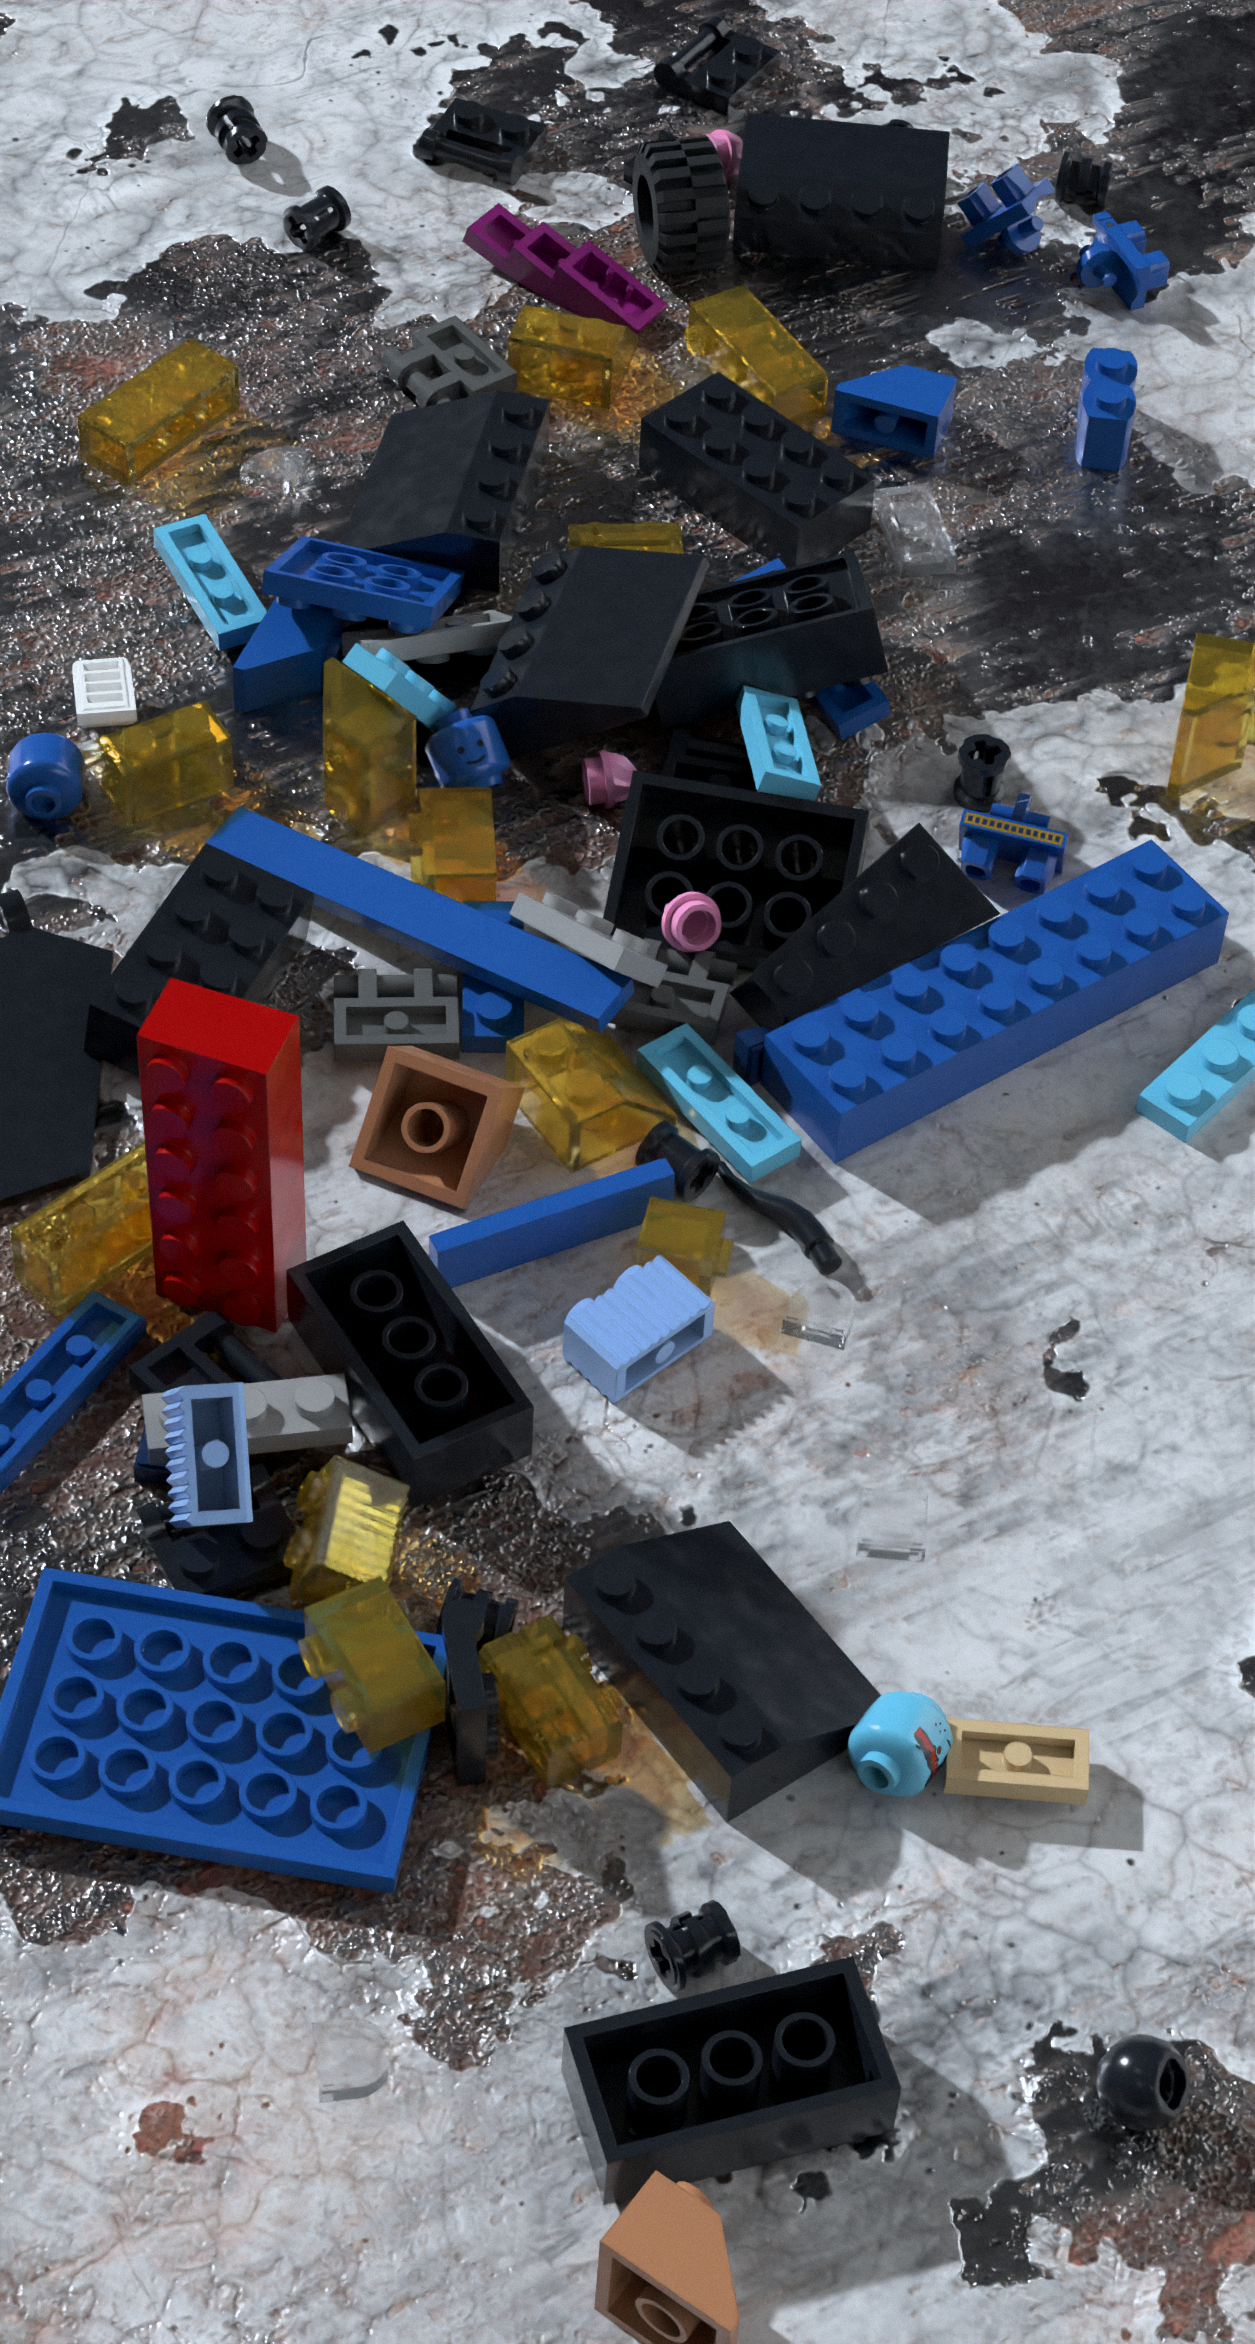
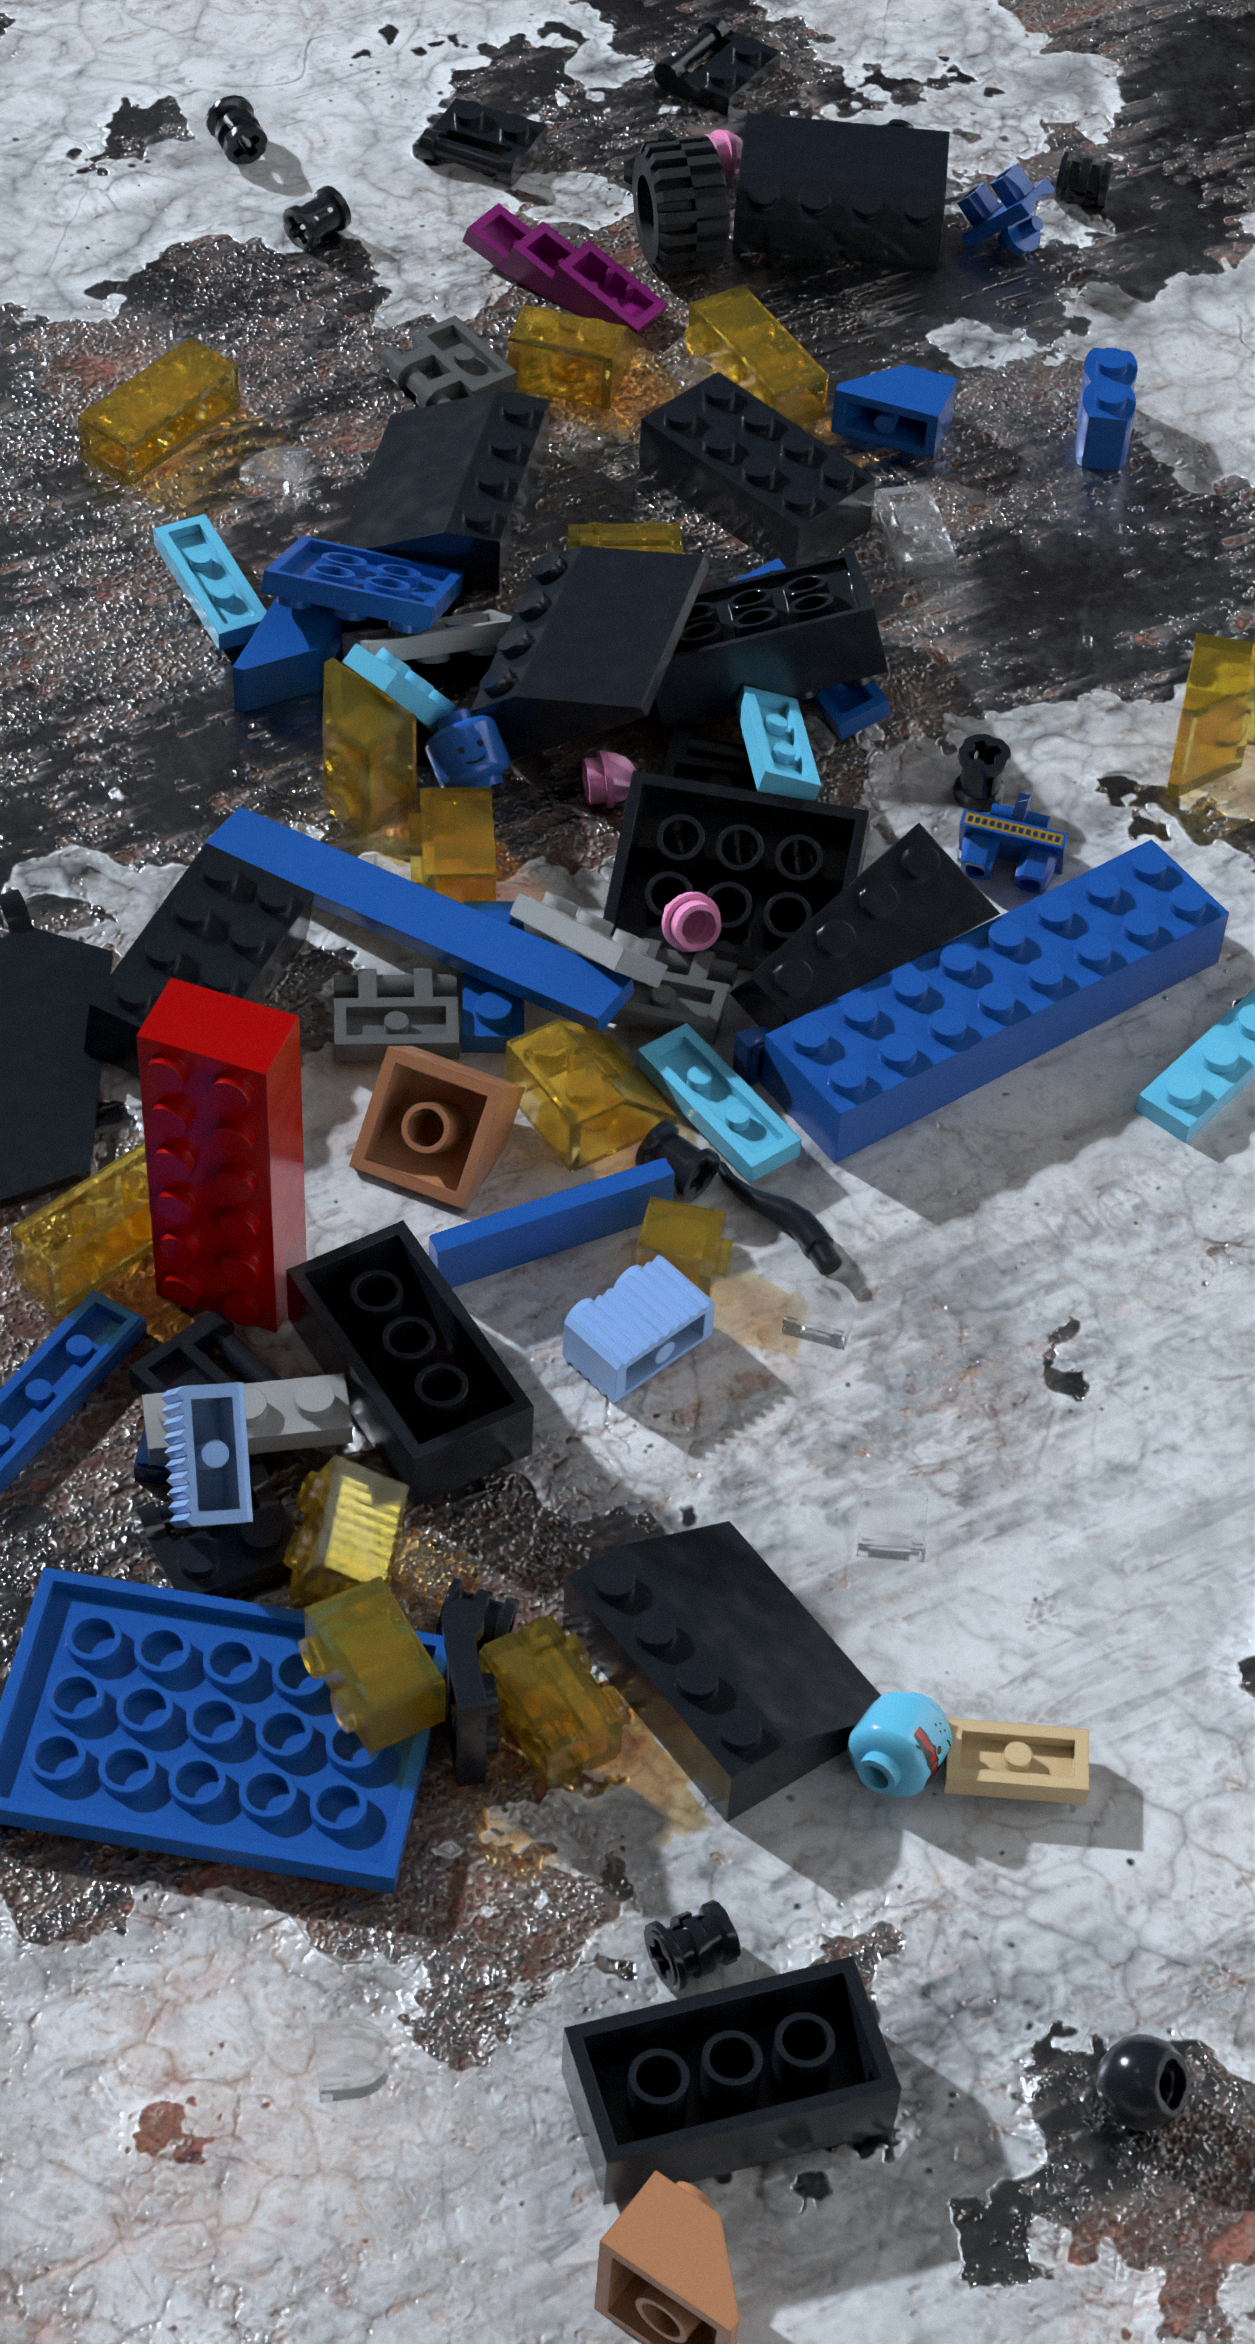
(47, 771): blue head -> none
(104, 692): white slope -> none
(162, 761): clear yellow slope -> none
(1118, 261): blue hips -> none

